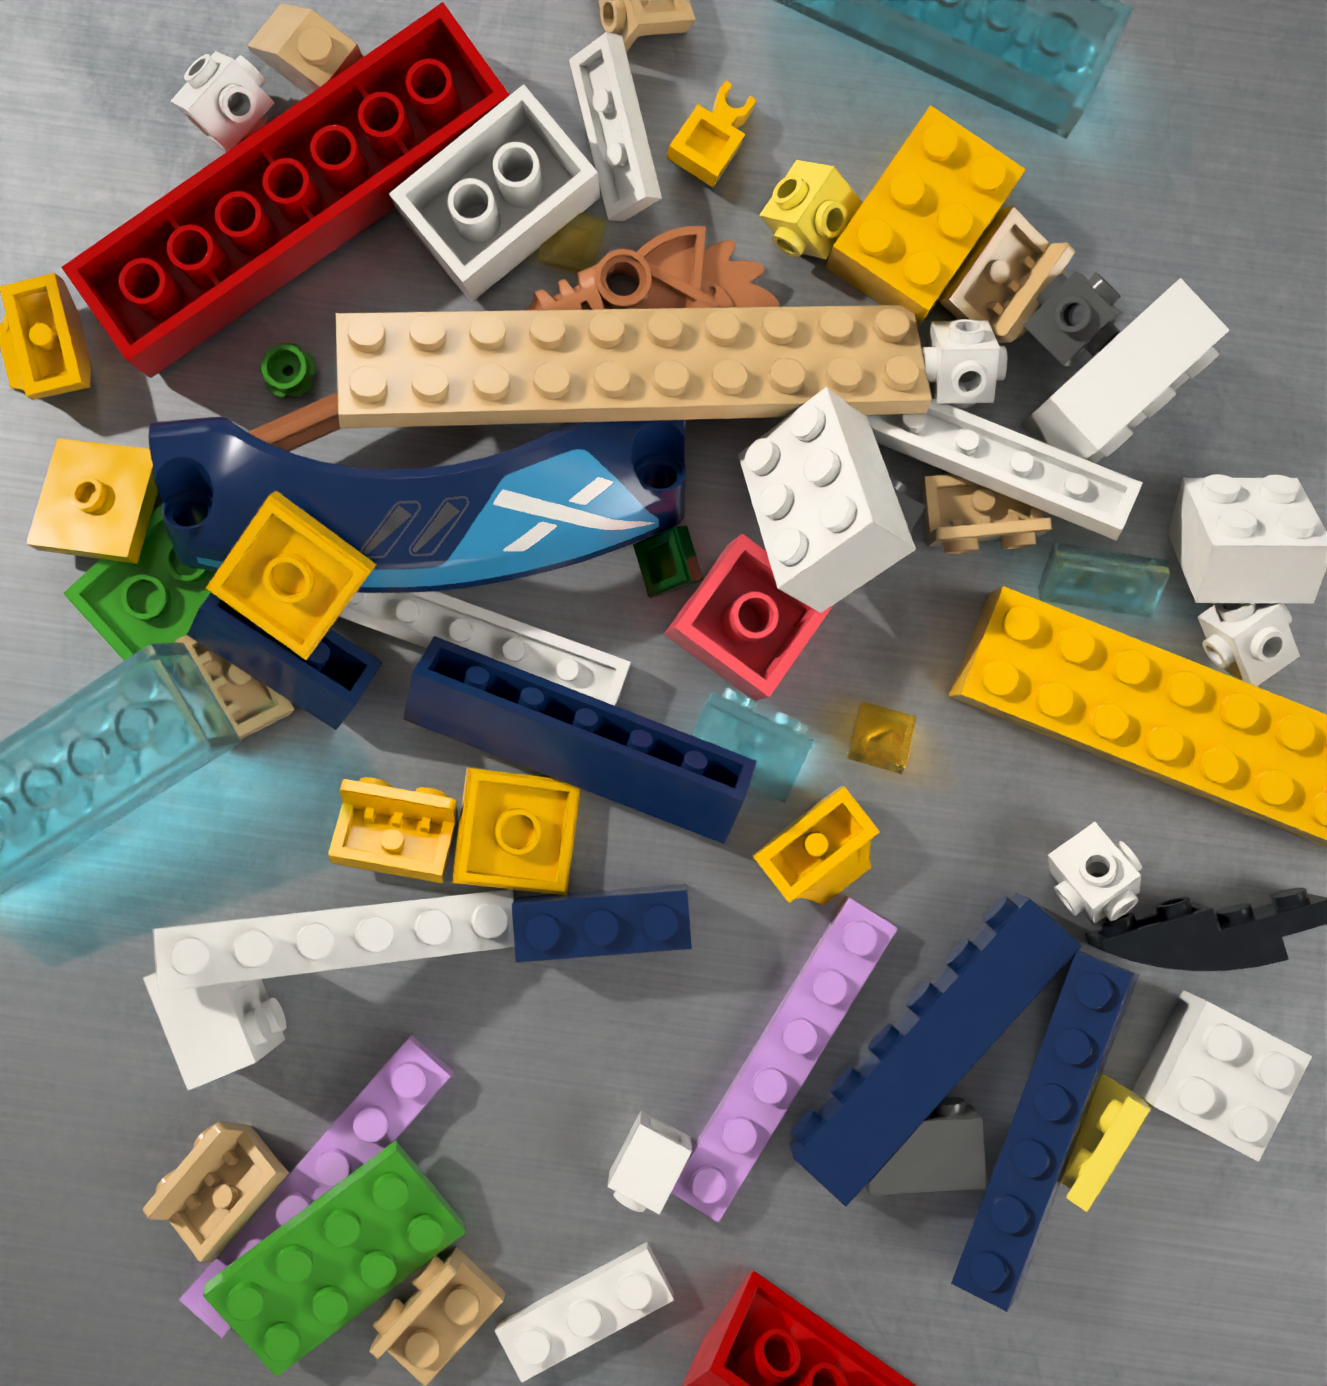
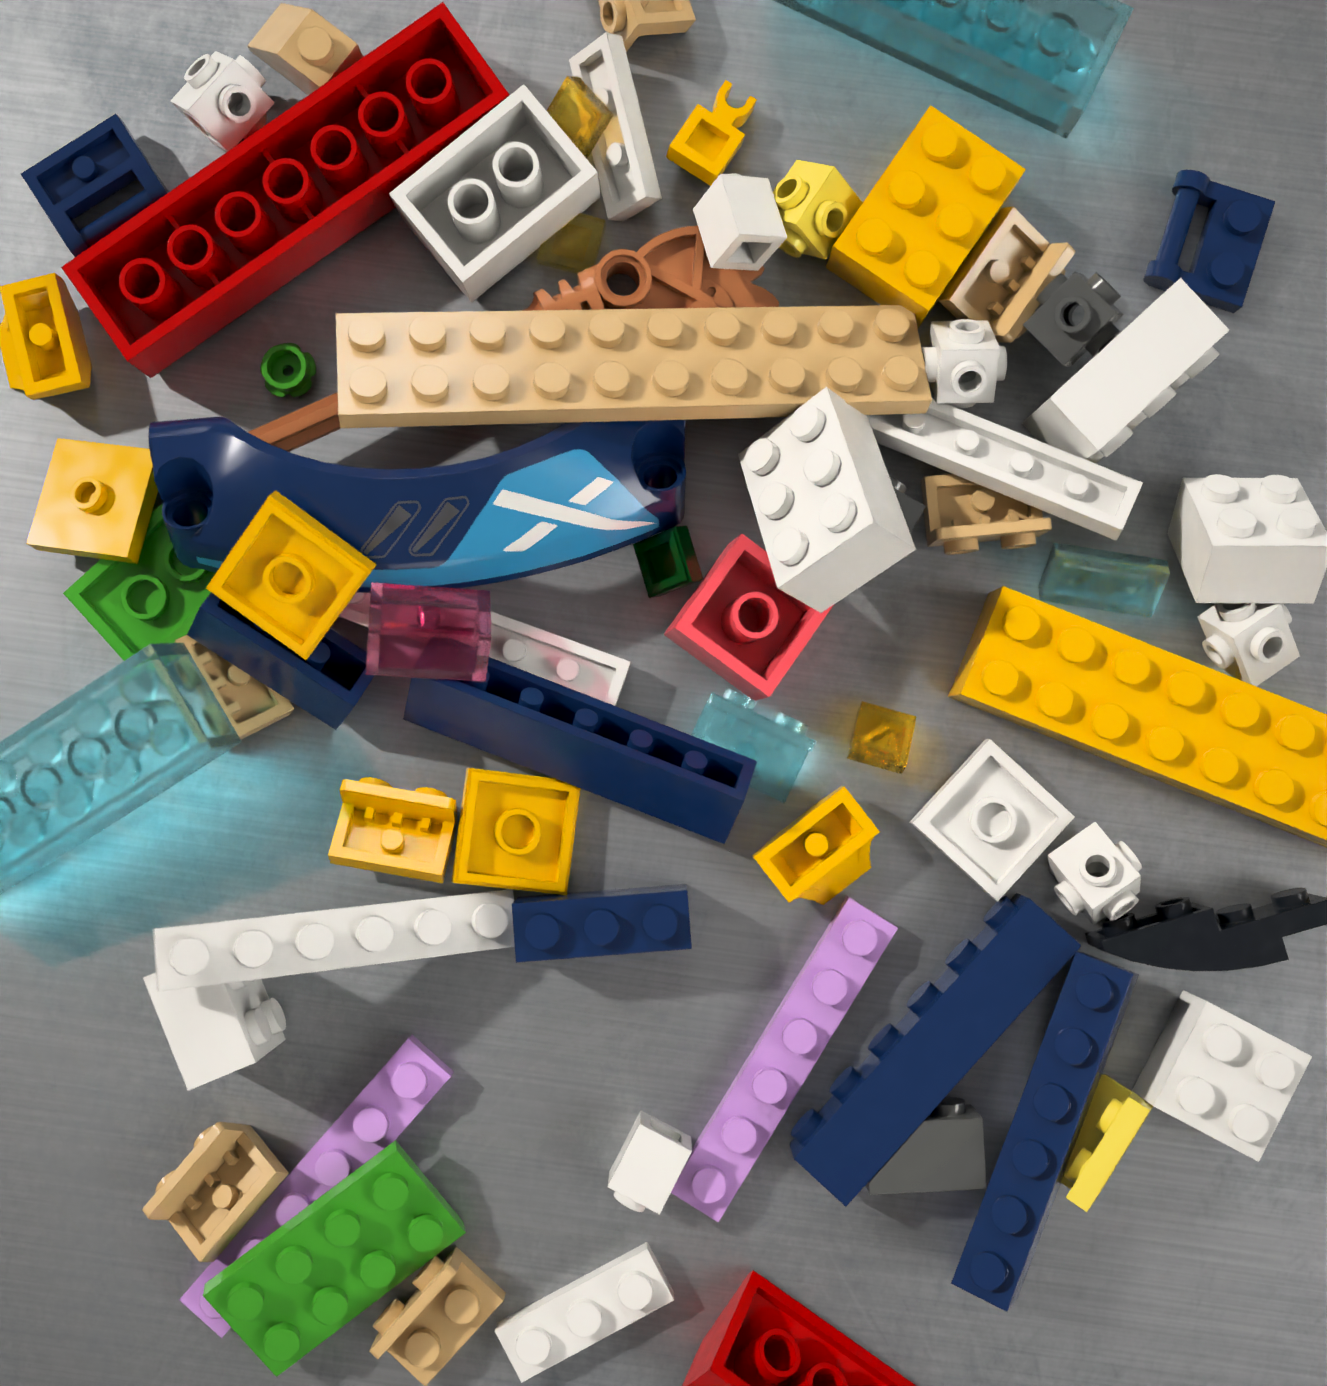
(87, 174): none -> dark blue plate
(428, 632): none -> clear pink panel
(580, 114): none -> clear yellow tile
(739, 222): none -> white brick
(992, 819): none -> white plate
(1226, 244): none -> dark blue plate

